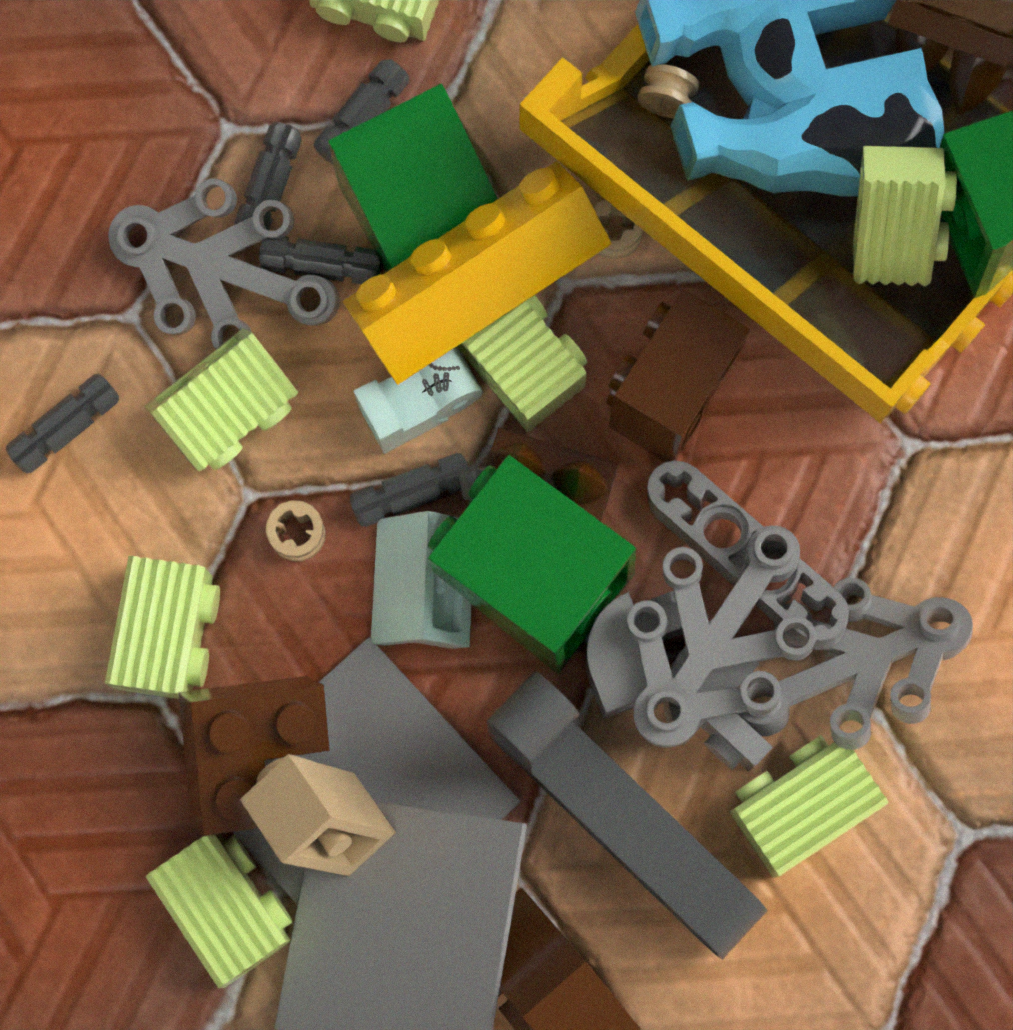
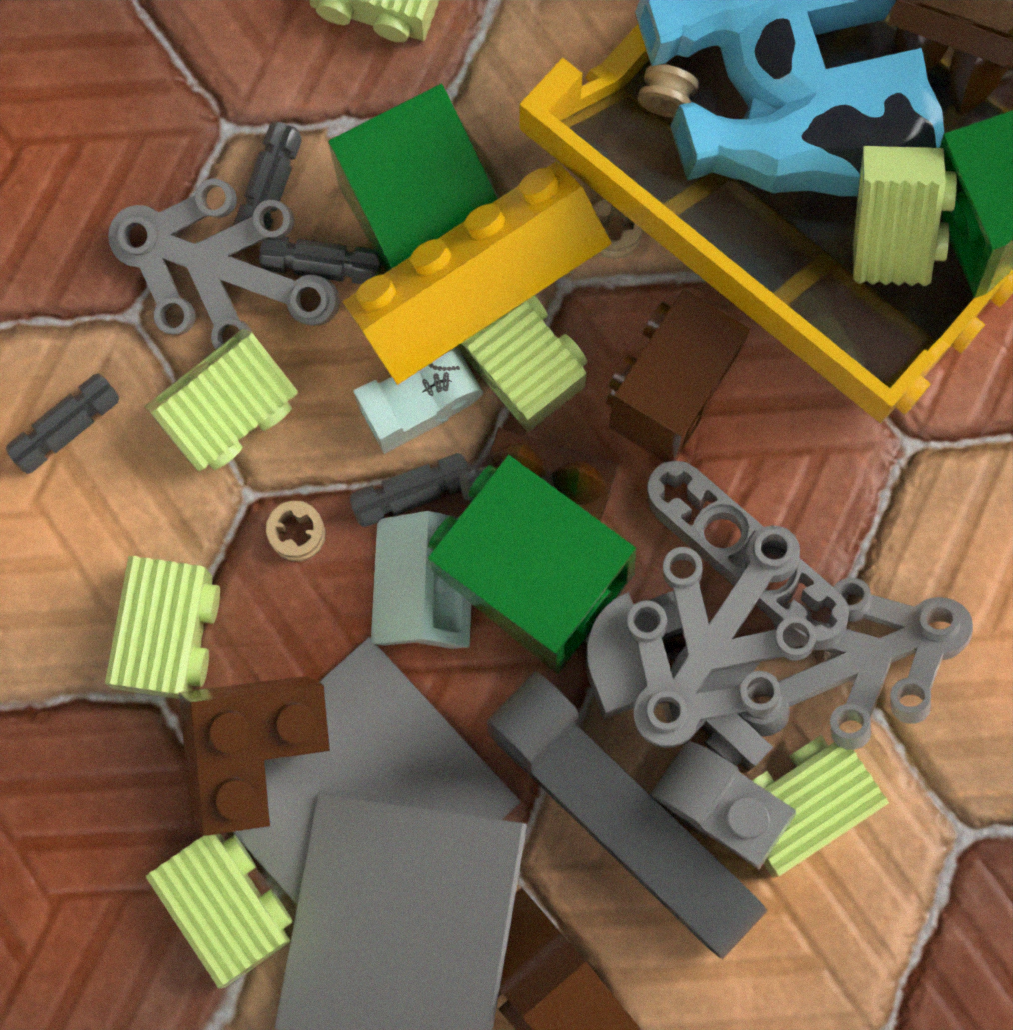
(316, 815): tan brick -> none
(367, 102): dark grey axle -> none
(722, 803): none -> light grey brick

